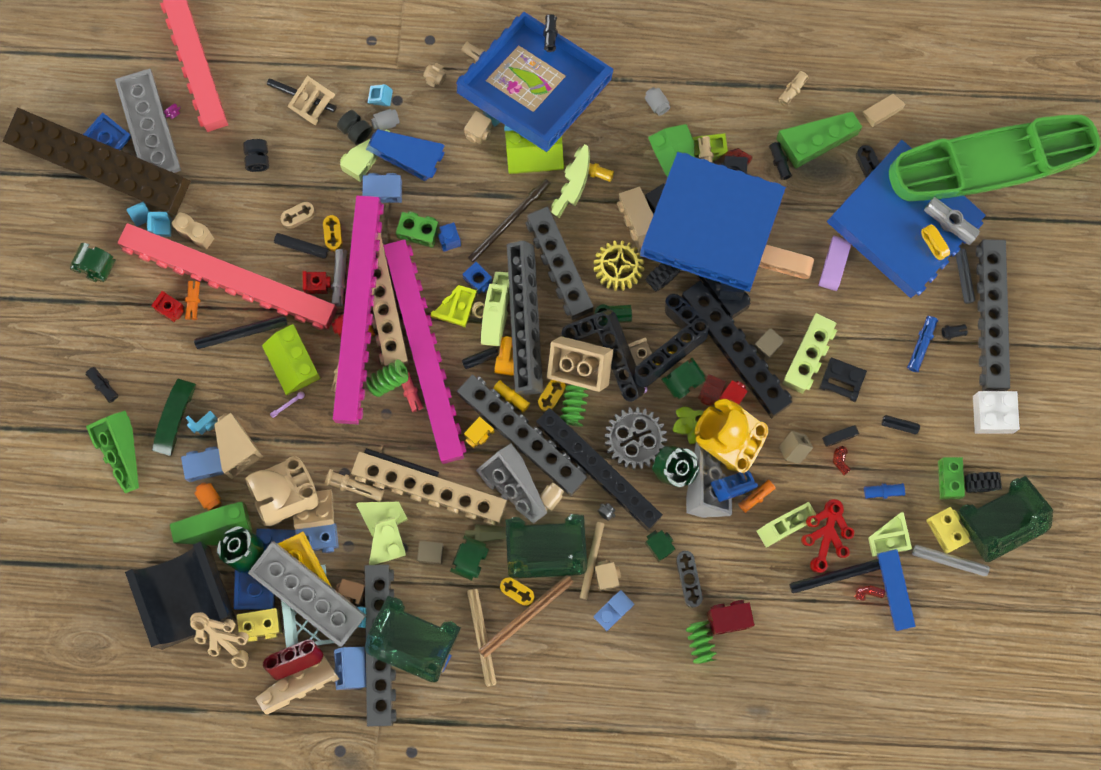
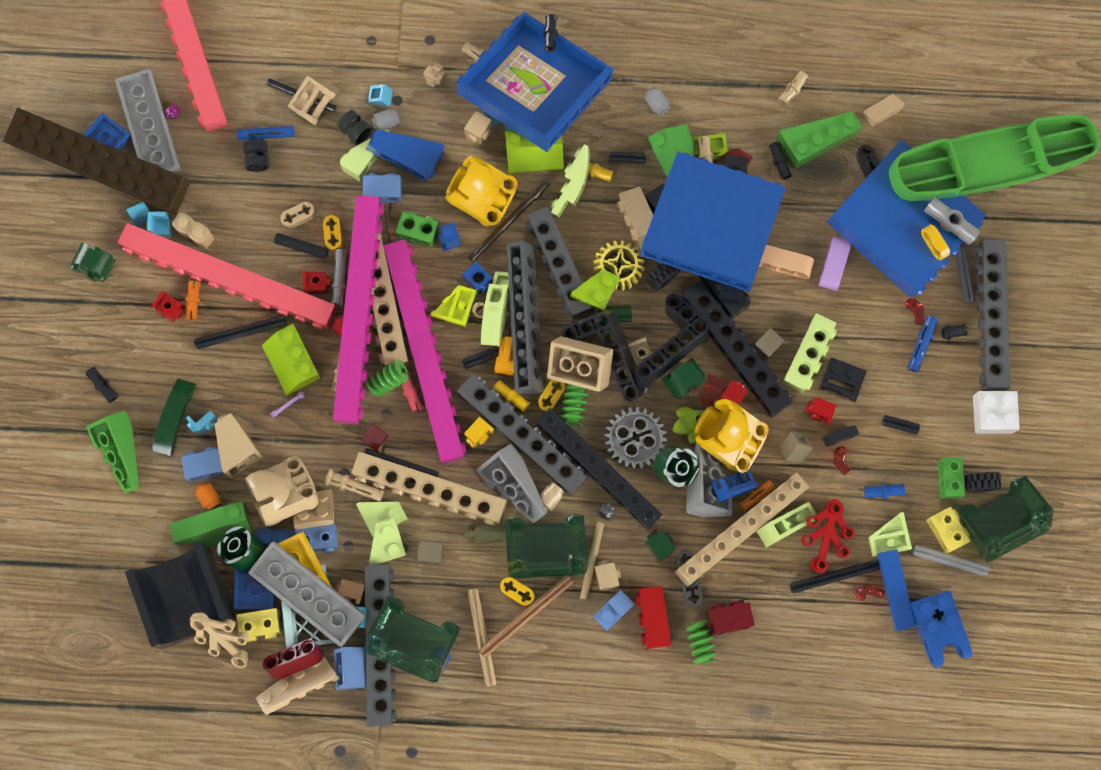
(243, 134): none -> blue pin
(374, 437): none -> dark red slope
(468, 558): dark green brick -> none
(481, 190): none -> yellow piece
(597, 290): none -> lime wing
(627, 157): none -> black axle
(653, 617): none -> red brick
(741, 529): none -> tan brick
(820, 410): none -> red brick
(917, 309): none -> clear red arm
(941, 632): none -> blue brick

